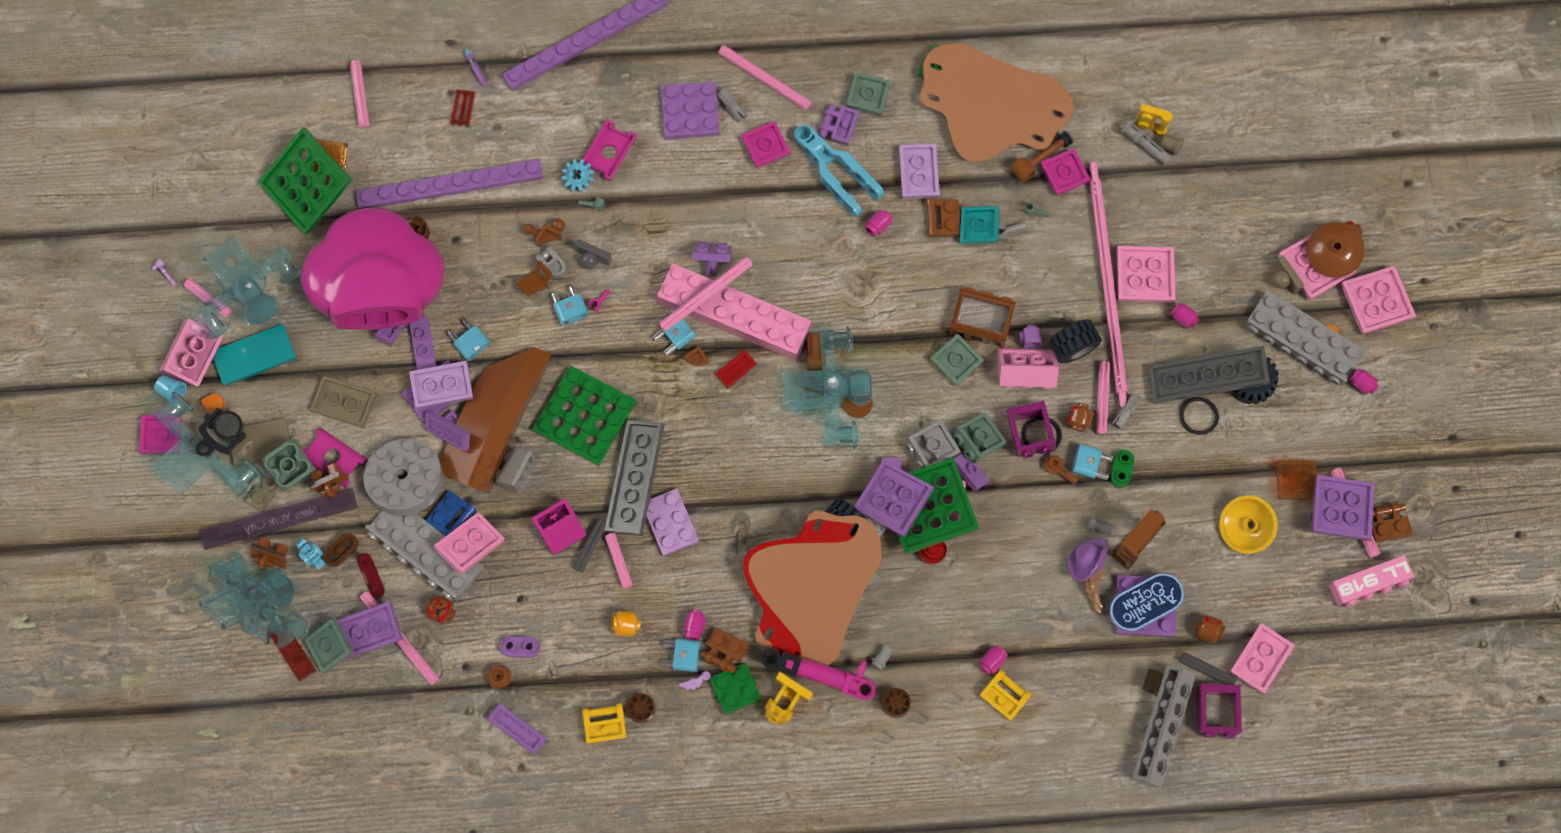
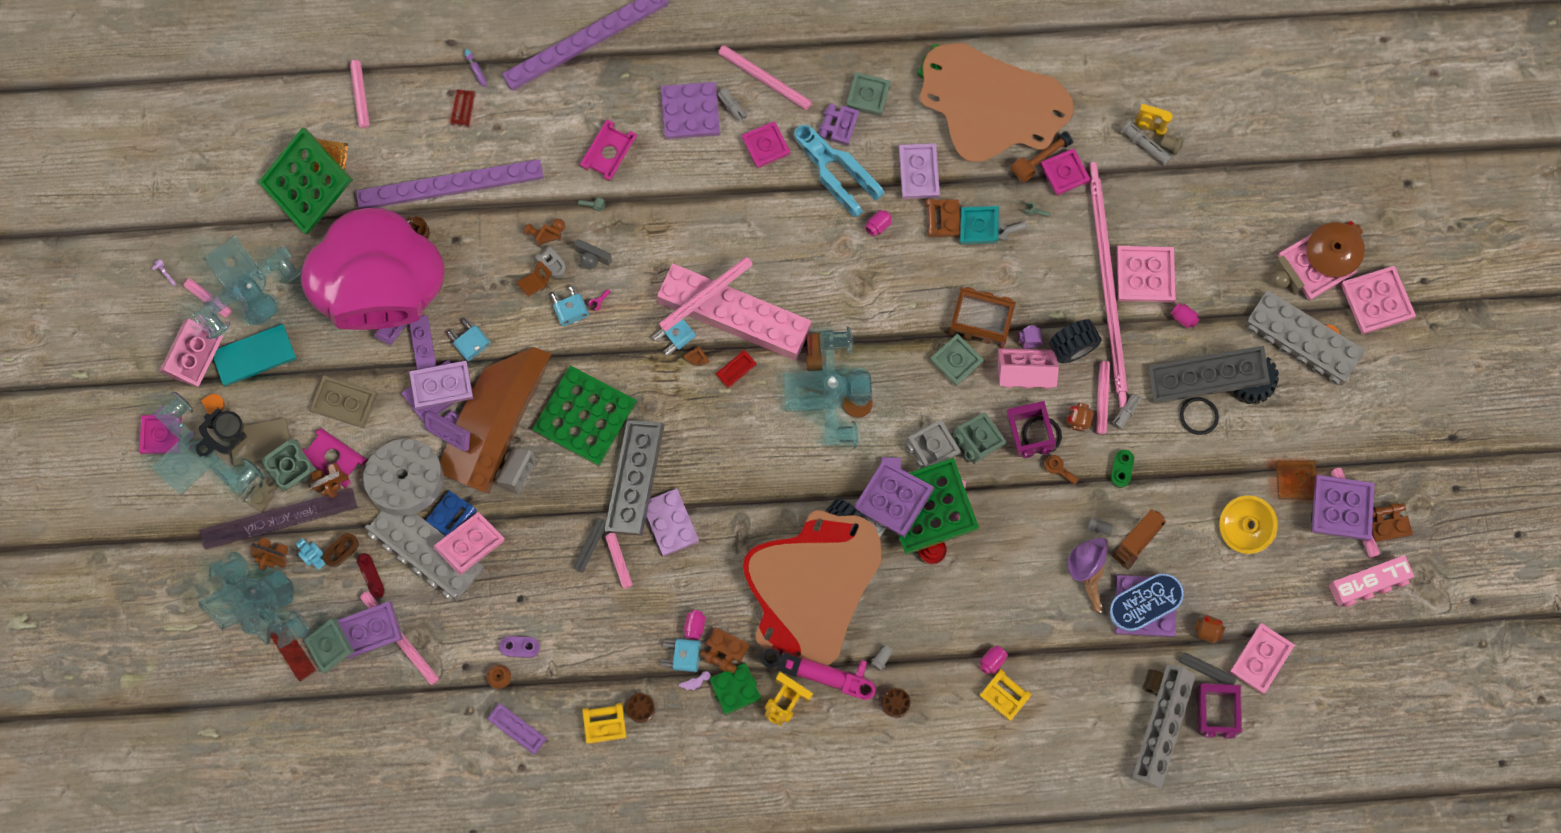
(166, 385): medium azure piece -> none
(440, 610): head -> none
(559, 526): dark pink slope -> none
(585, 175): medium azure gear -> none
(625, 623): light orange head -> none
(712, 255): medium lavender plate -> none
(971, 473): medium lavender plate -> none
(1087, 461): medium azure piece -> none
(1364, 381): dark pink brick -> none

